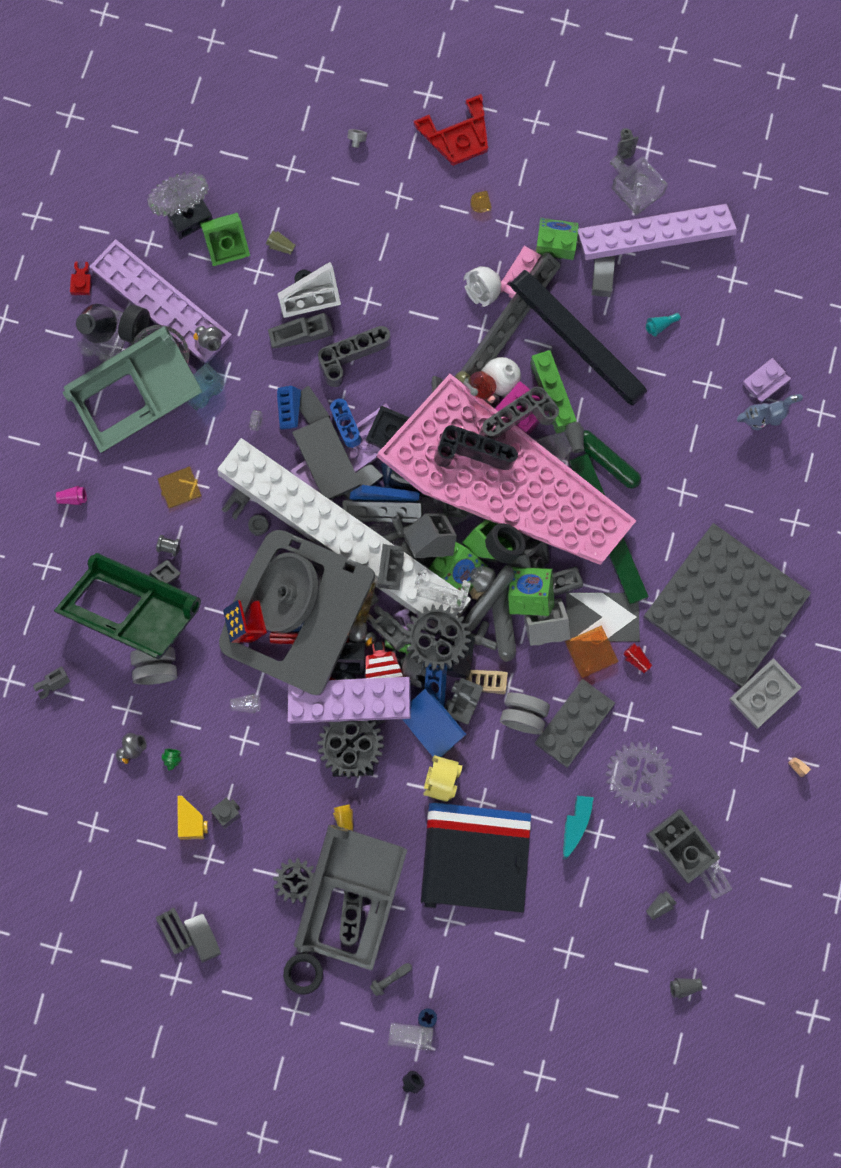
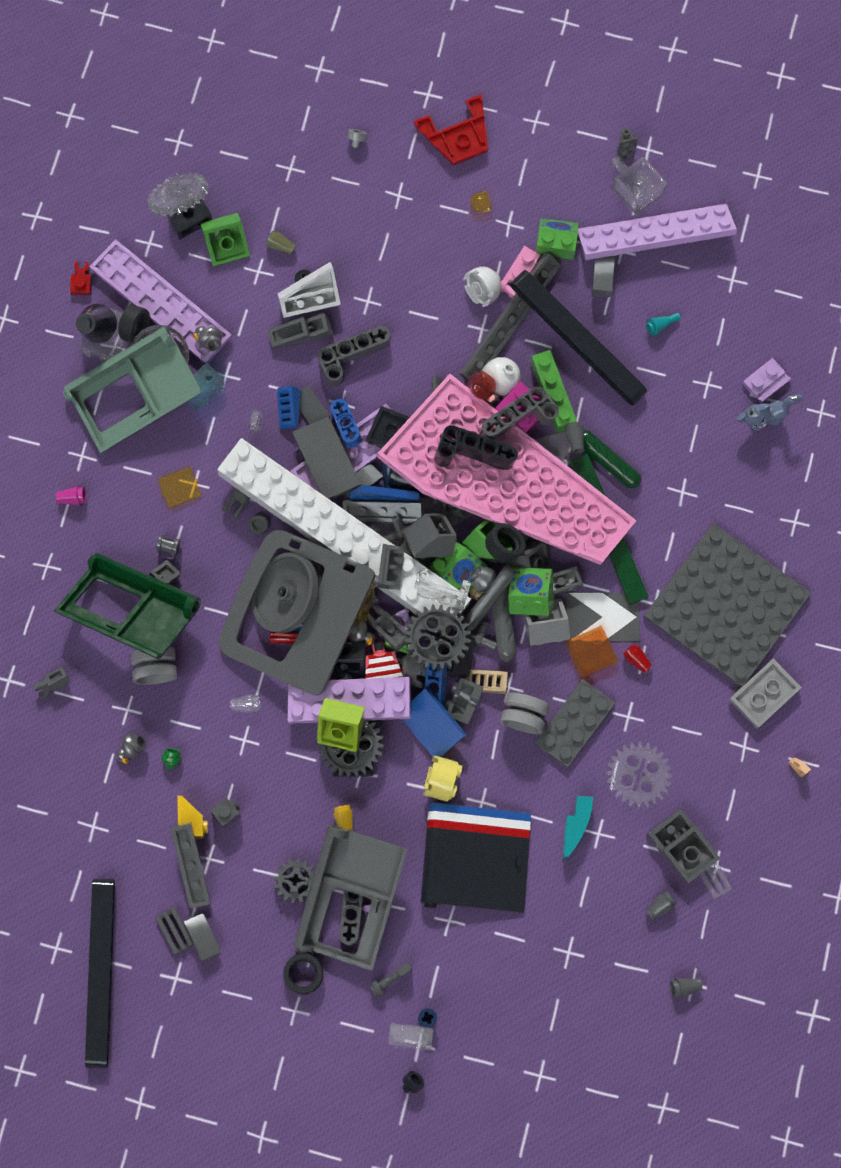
(100, 973): none -> black beam
(190, 865): none -> dark grey plate
(240, 626): piece -> none
(340, 724): none -> lime slope
(461, 376): hinge -> none

